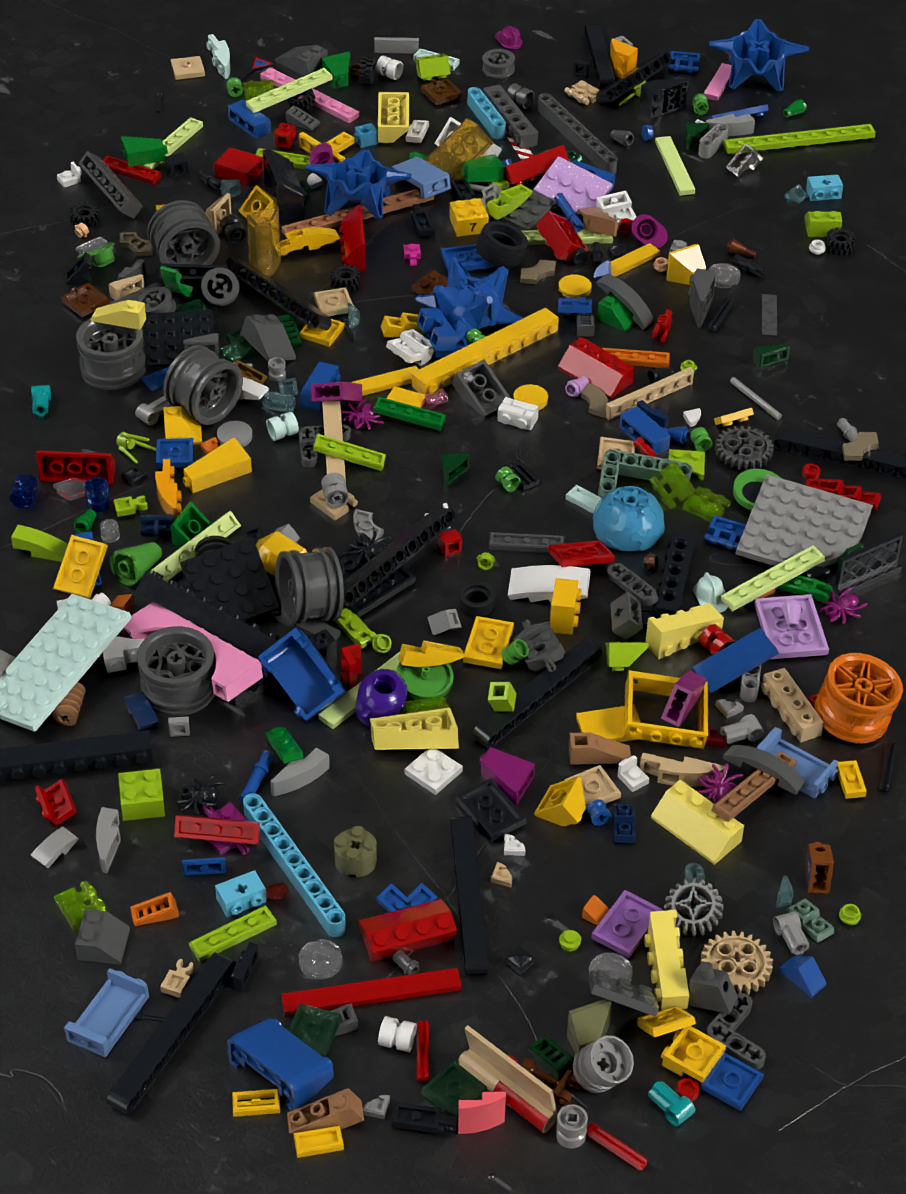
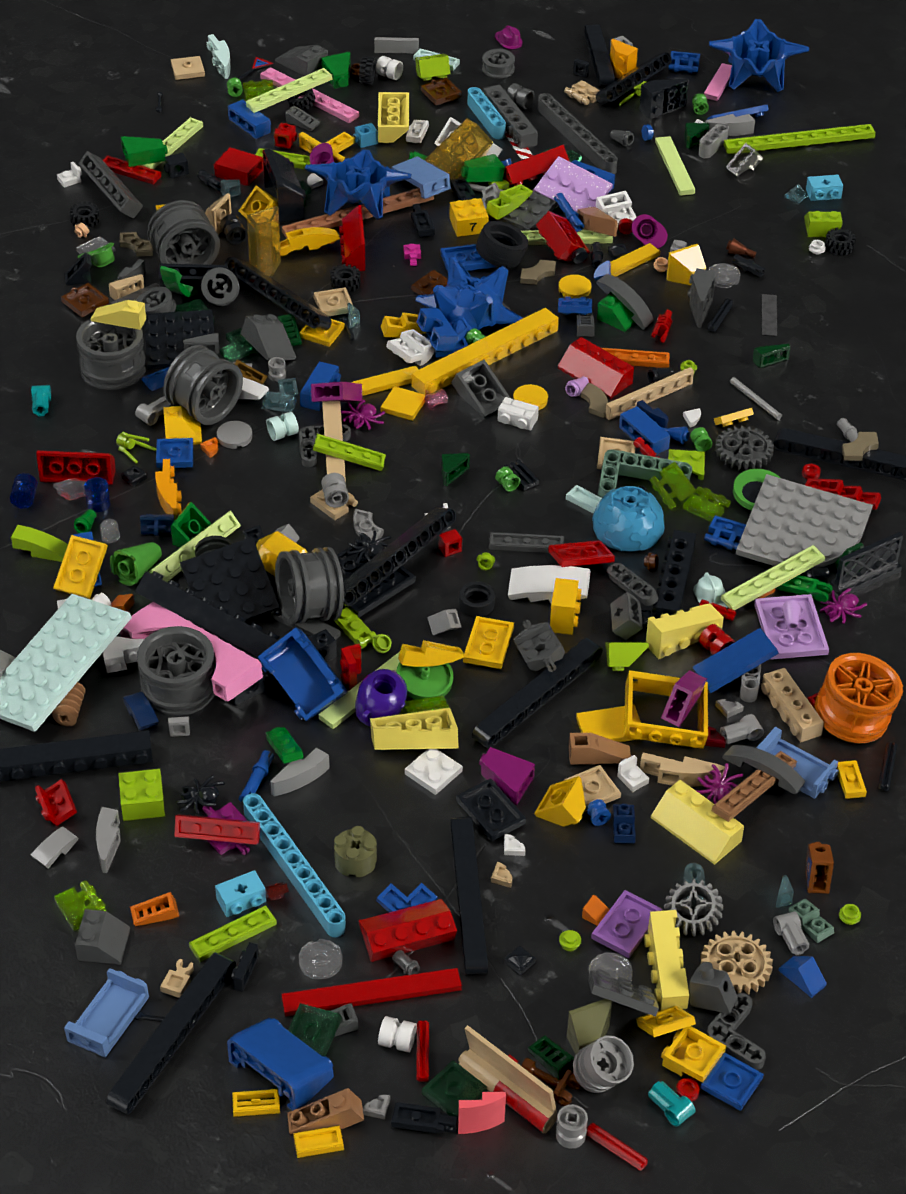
(127, 506): lime plate -> none
(204, 866): blue slope -> none
(217, 467): yellow slope -> none
(409, 413): green tile -> none
(502, 696): lime brick -> none
(515, 651): bright green wheel -> none
(727, 613): none -> red axle
(796, 108): green cone -> none

